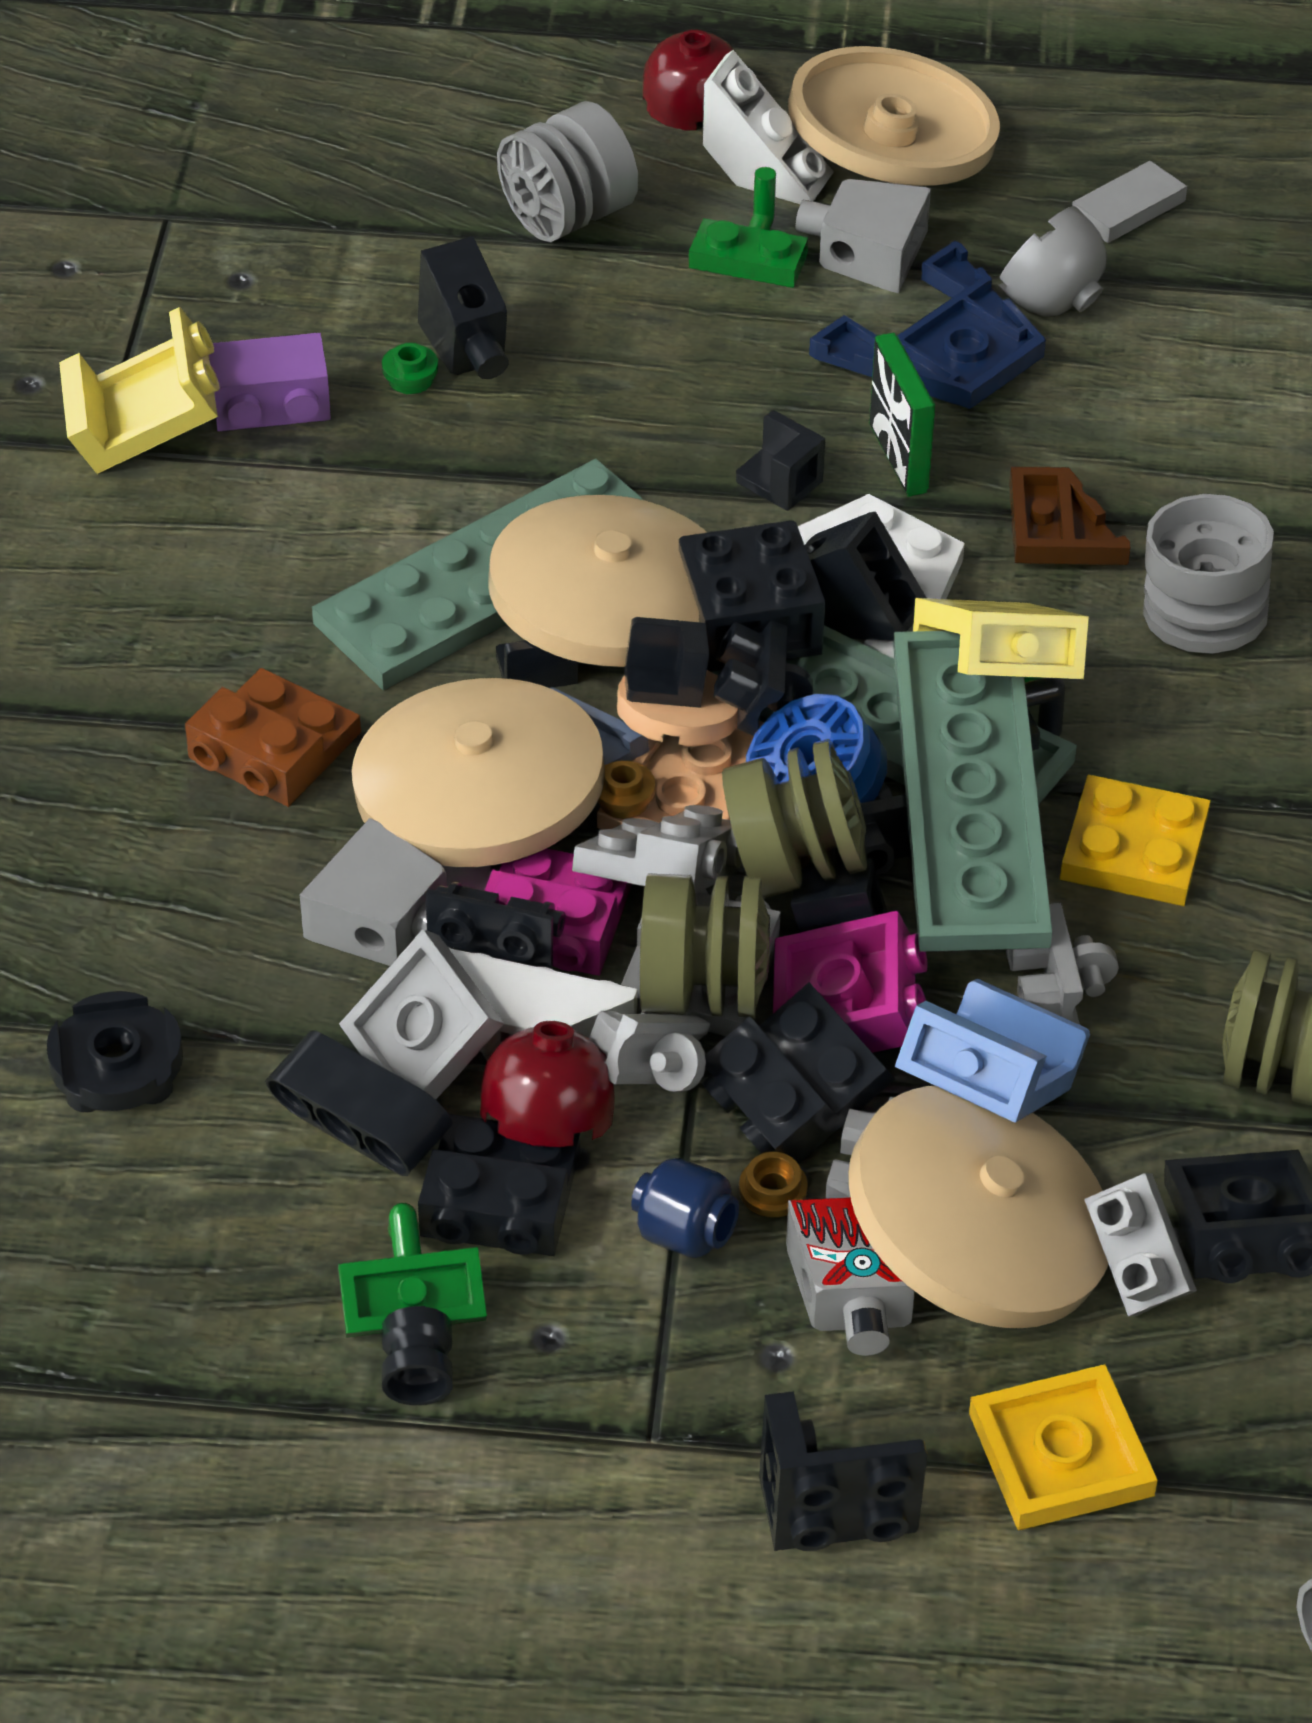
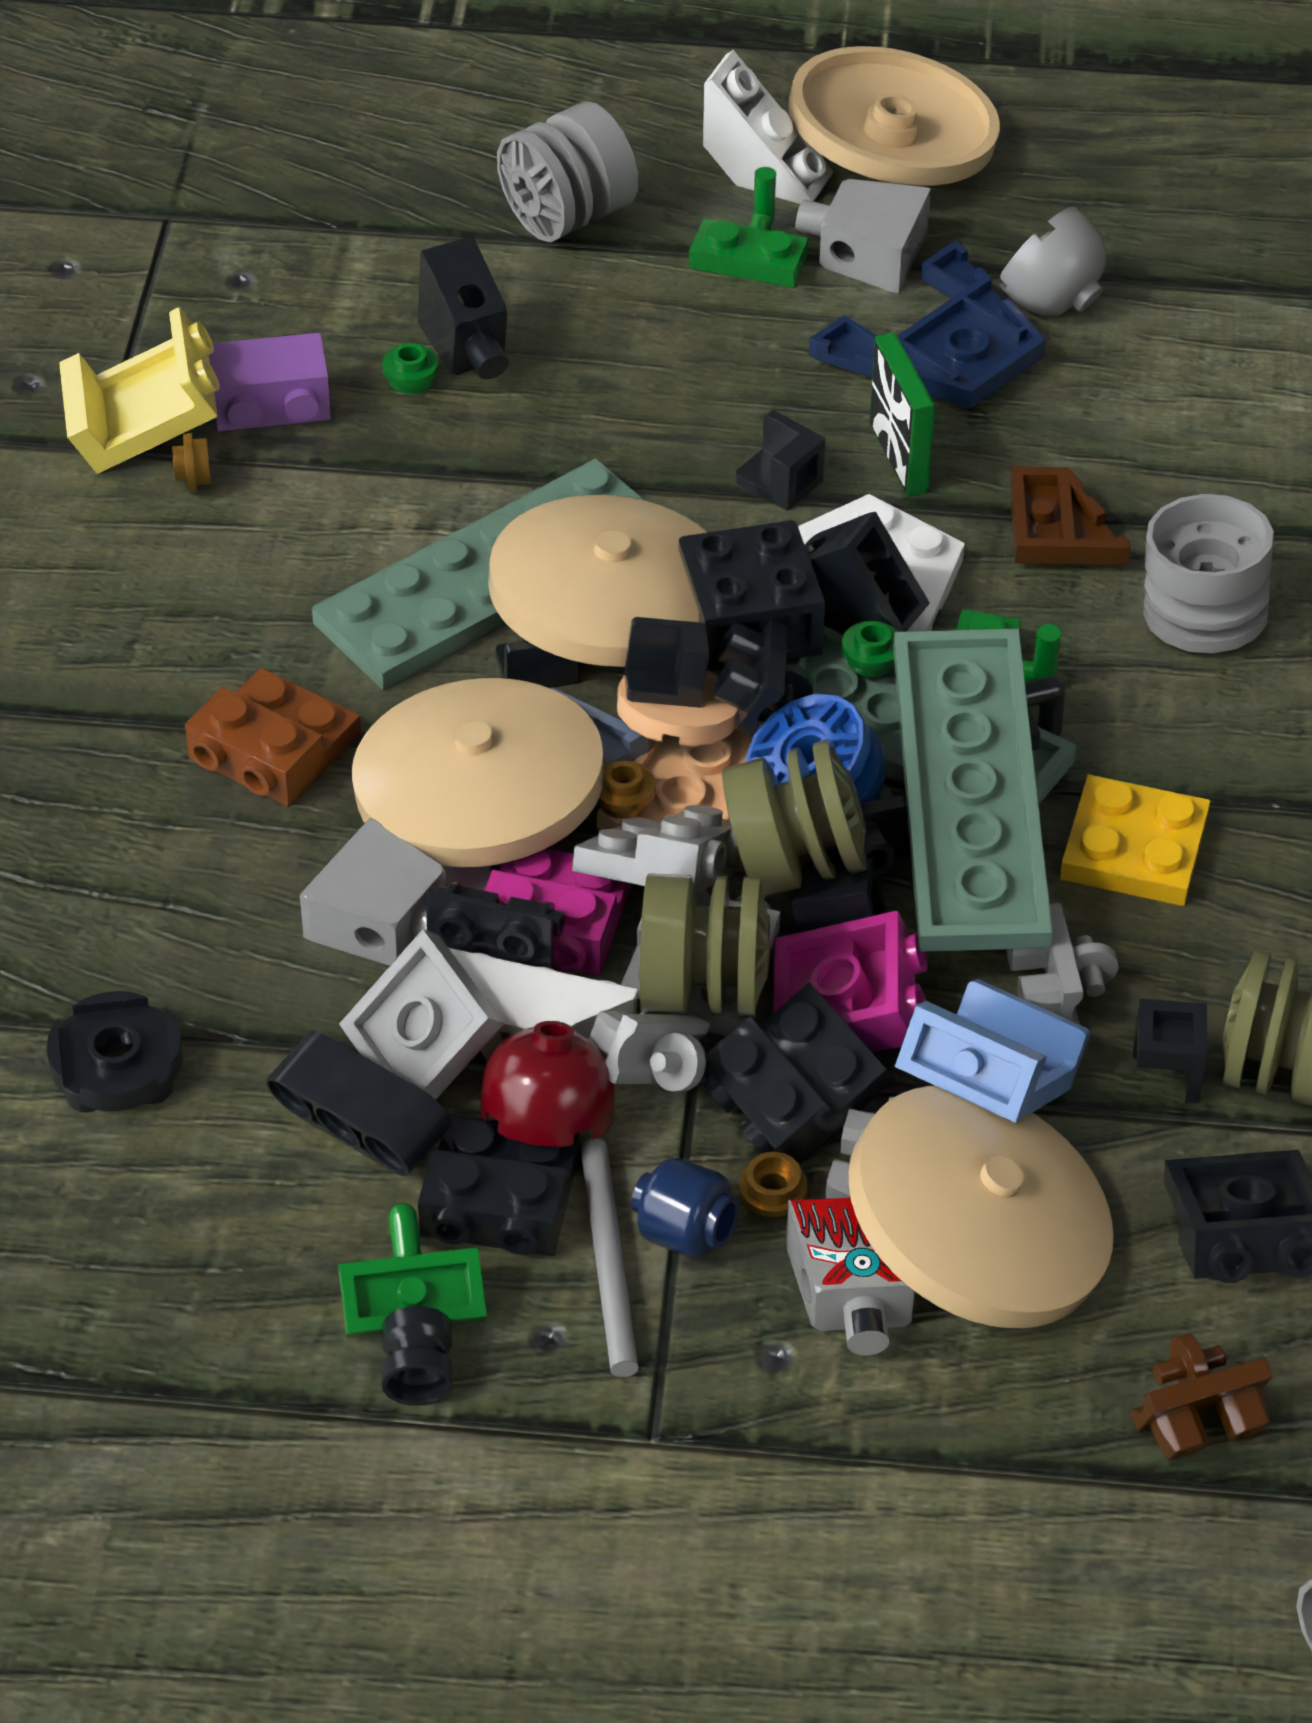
(192, 462): none -> pearl gold plate
(609, 1258): none -> light grey bar
(677, 76): dark red cylinder -> none
(837, 1492): black bracket -> none
(869, 648): none -> green plate
(1009, 637): light yellow panel -> none
(1062, 1447): yellow plate -> none
(1131, 200): light grey tile -> none
(1140, 1244): light grey hips -> none
(1173, 1038): none -> black panel
(1175, 1409): none -> reddish brown hips

